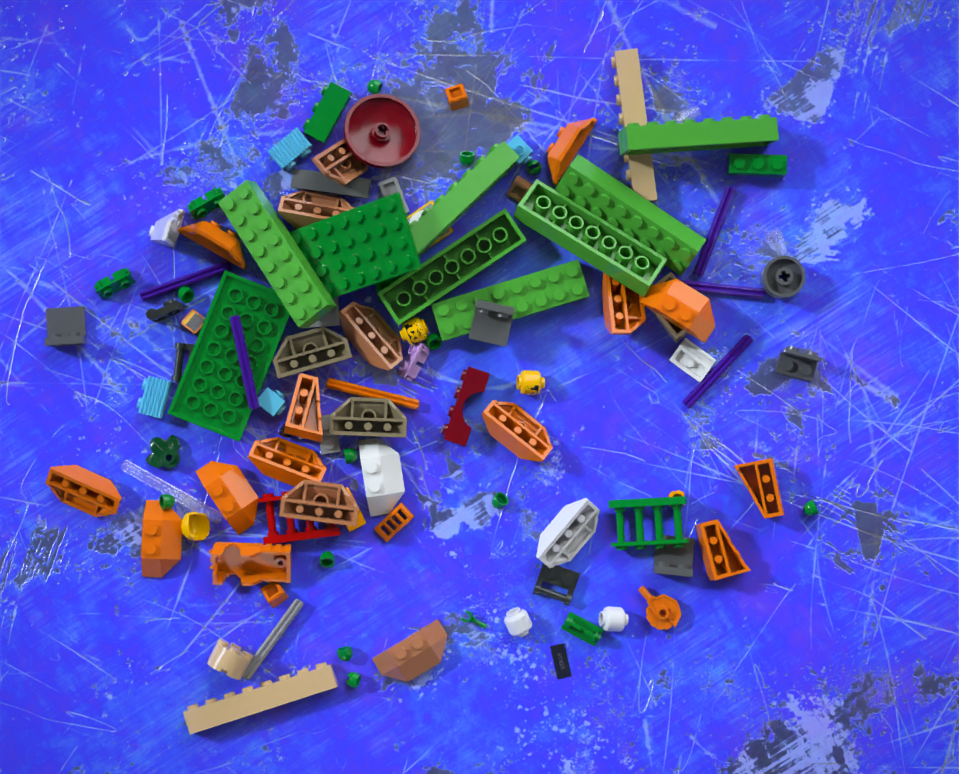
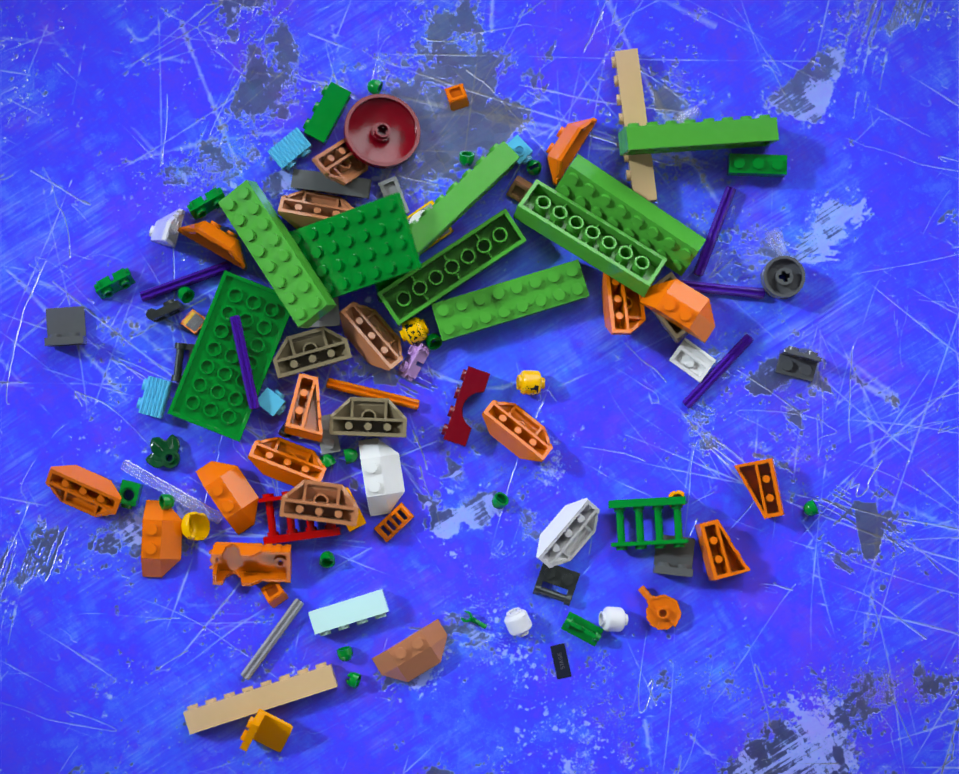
(136, 488): none -> green brick
(229, 659): tan brick -> none
(267, 731): none -> light orange bracket
(327, 460): none -> green hinge
(349, 611): none -> light aqua brick
(491, 323): dark grey bracket -> none

